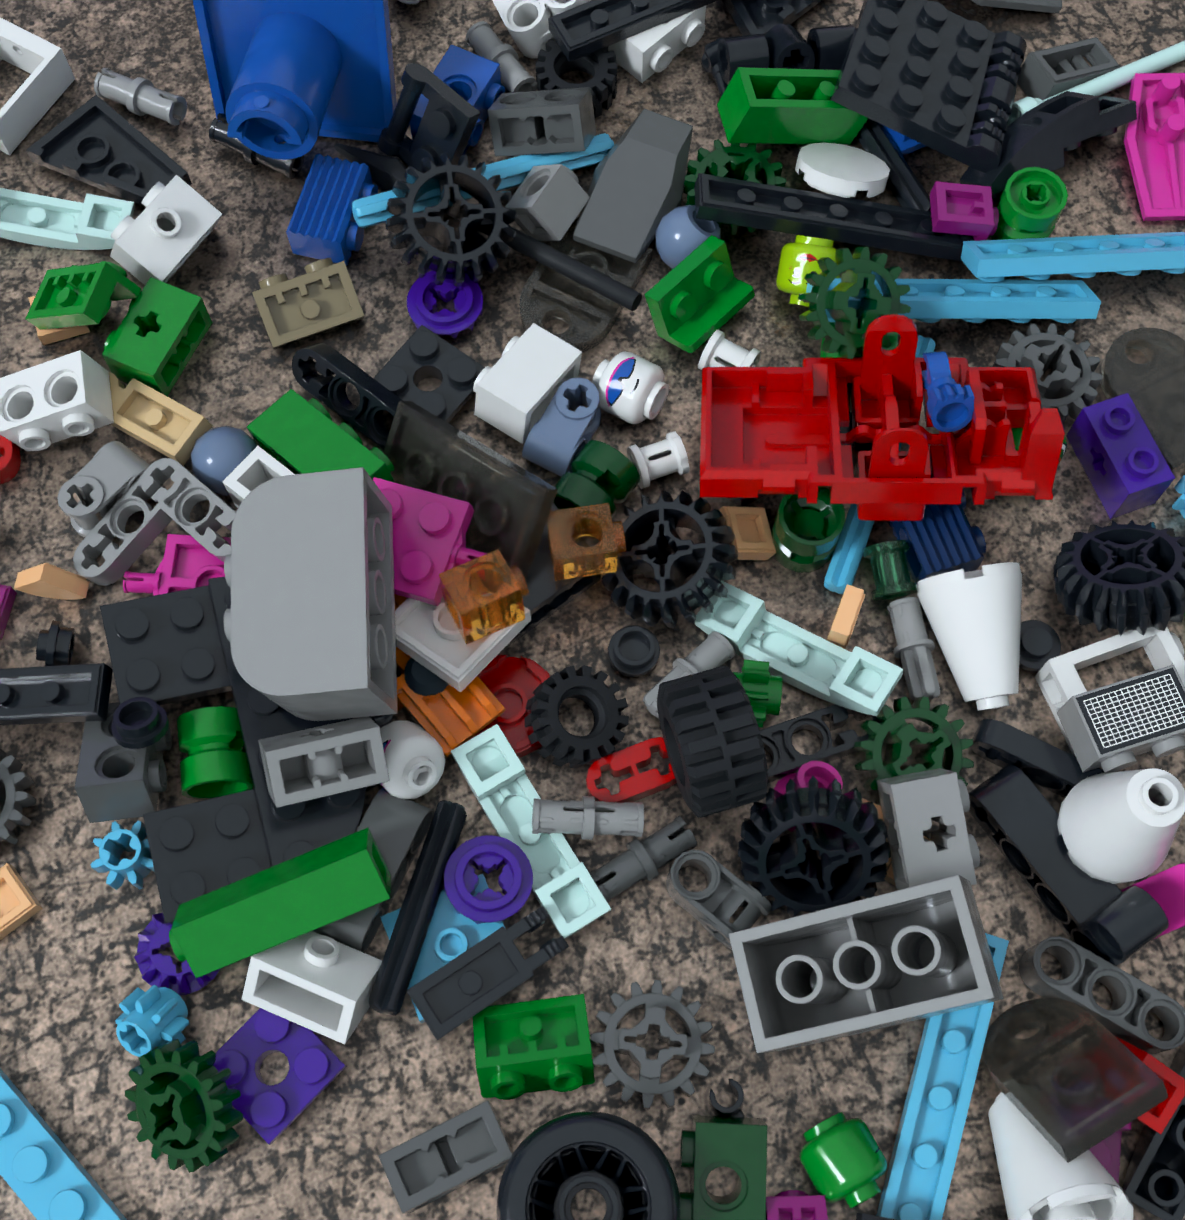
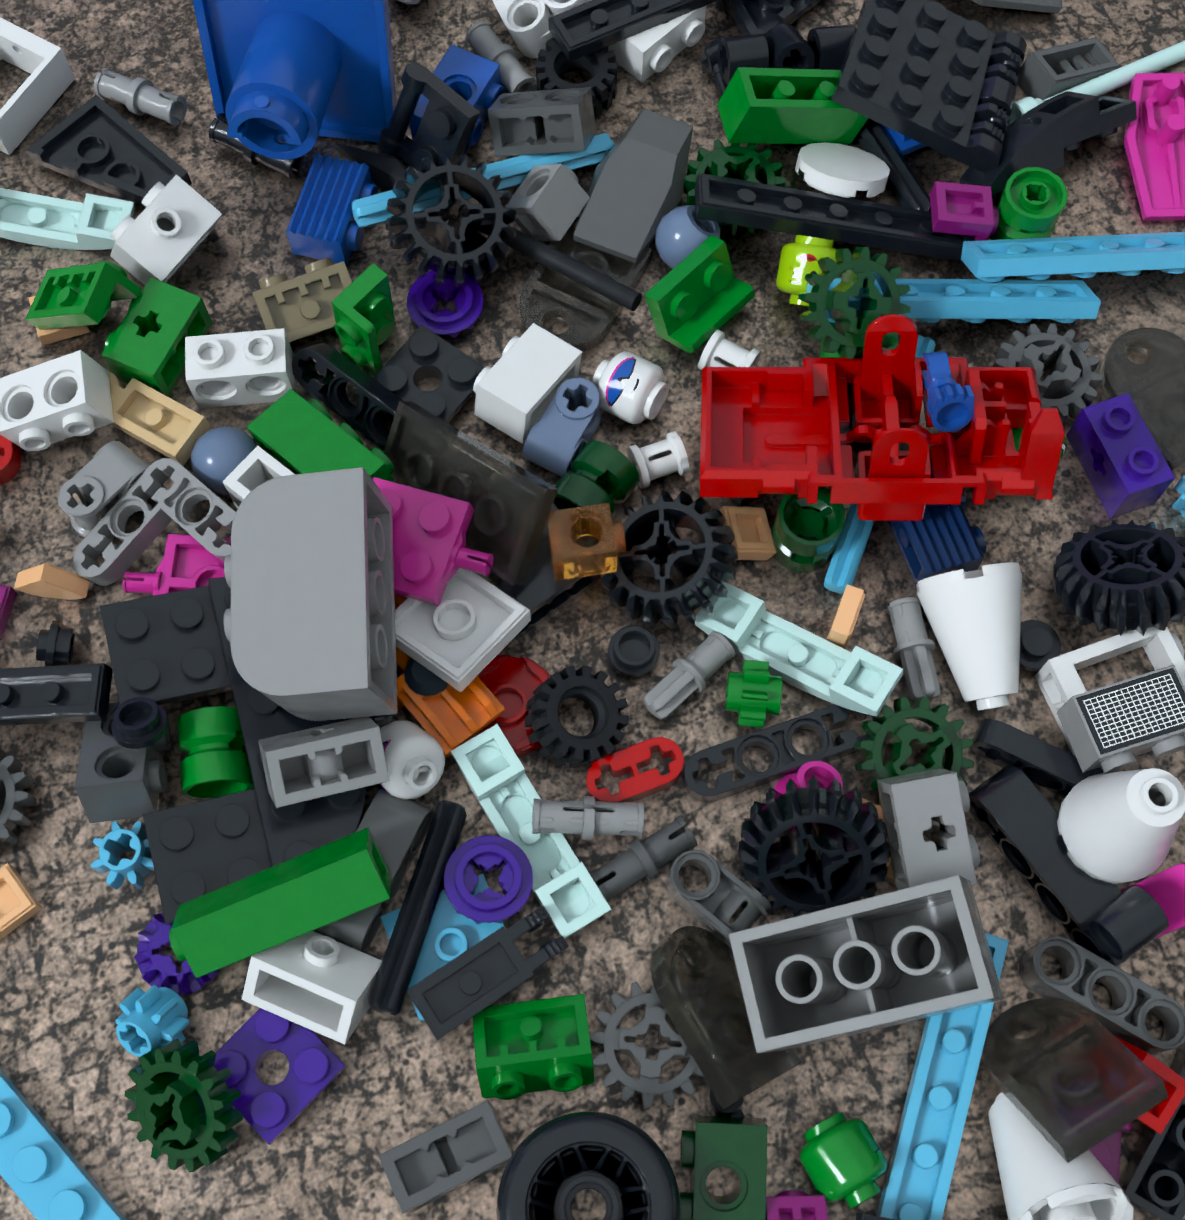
(239, 367): none -> white brick
(365, 318): none -> green bracket
(478, 614): clear orange brick -> none
(712, 741): black tyre -> none
(712, 1014): none -> clear smoke tile
(890, 570): clear green bush -> none

